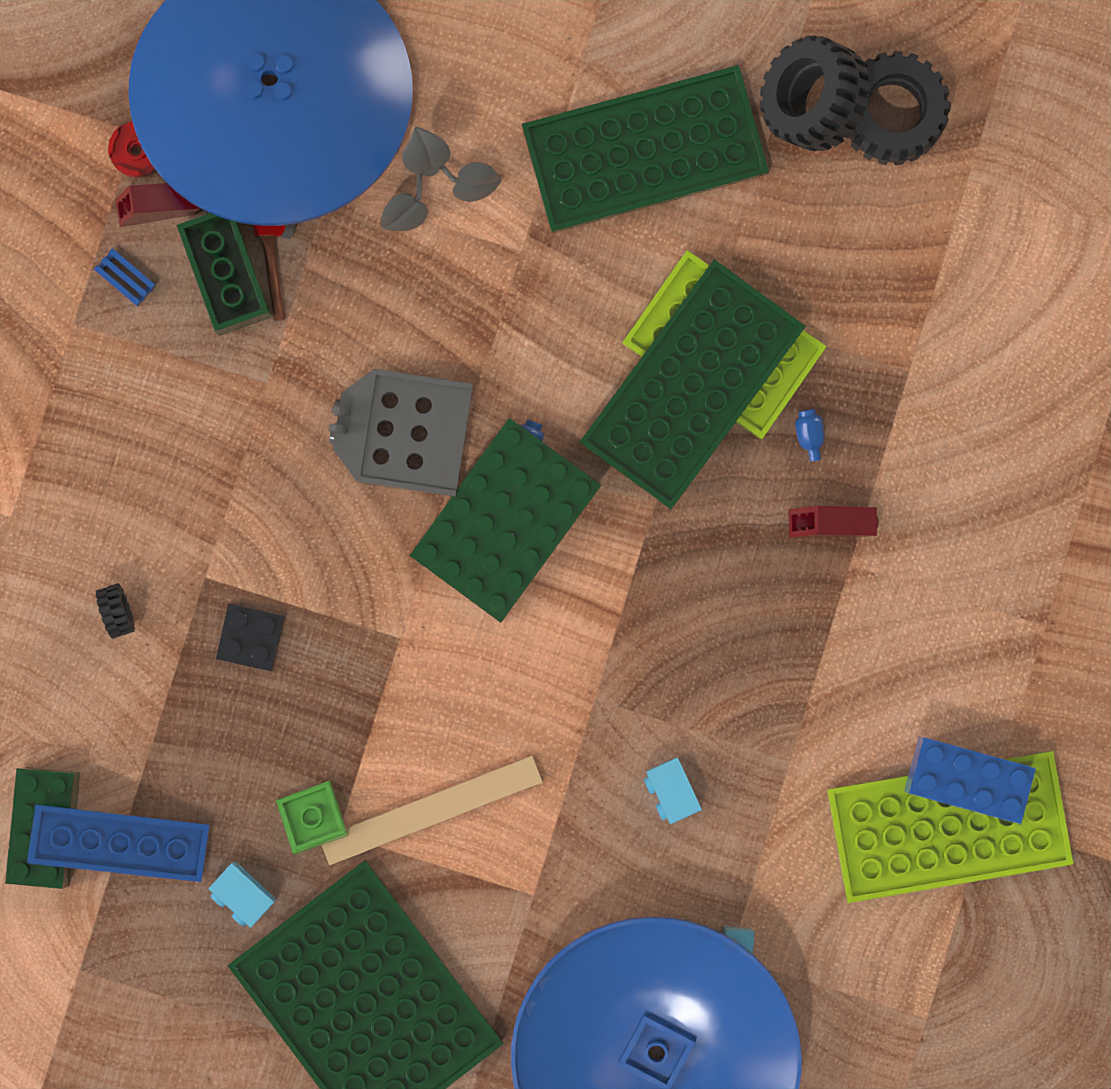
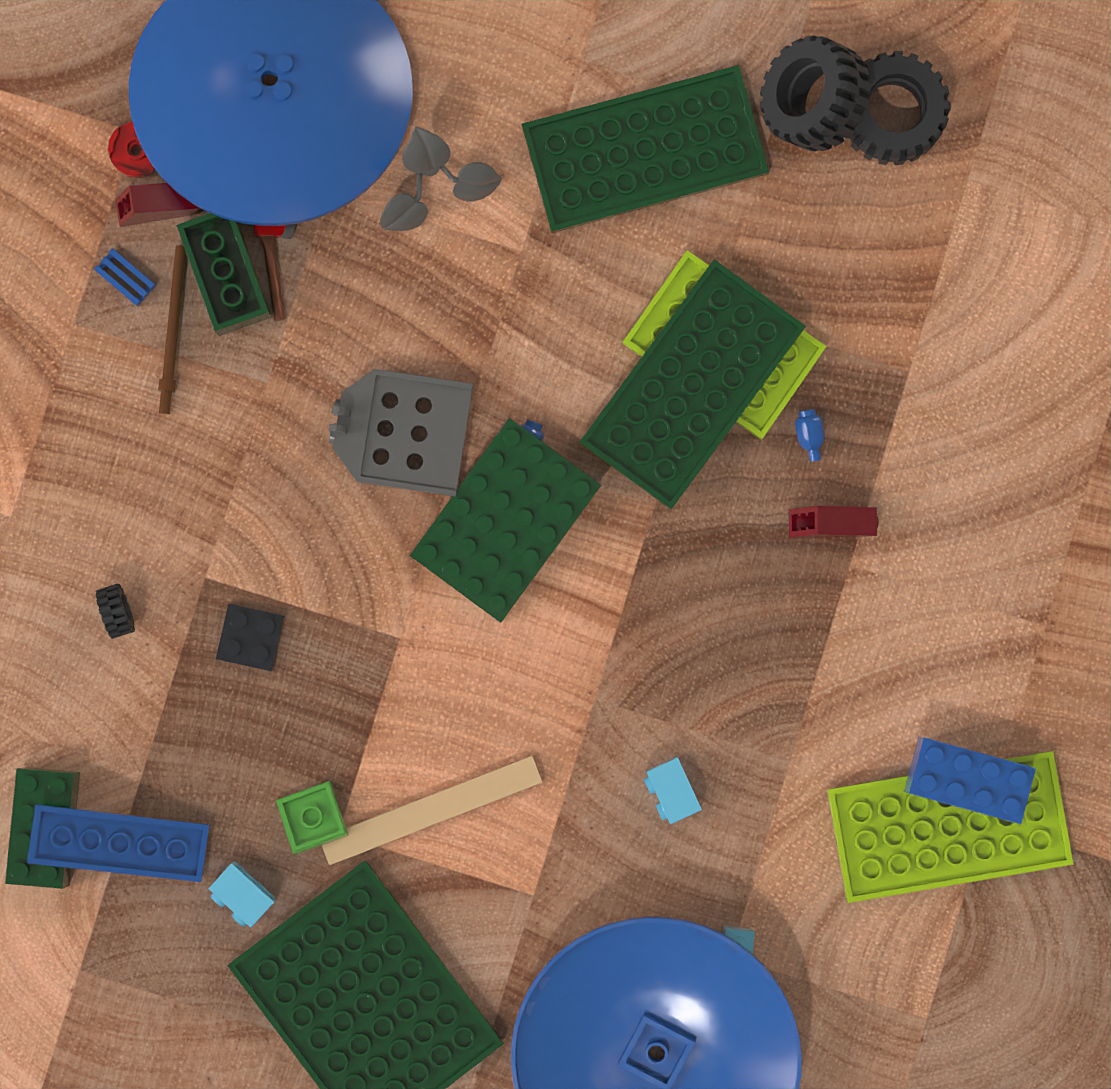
(167, 384): none -> reddish brown bar

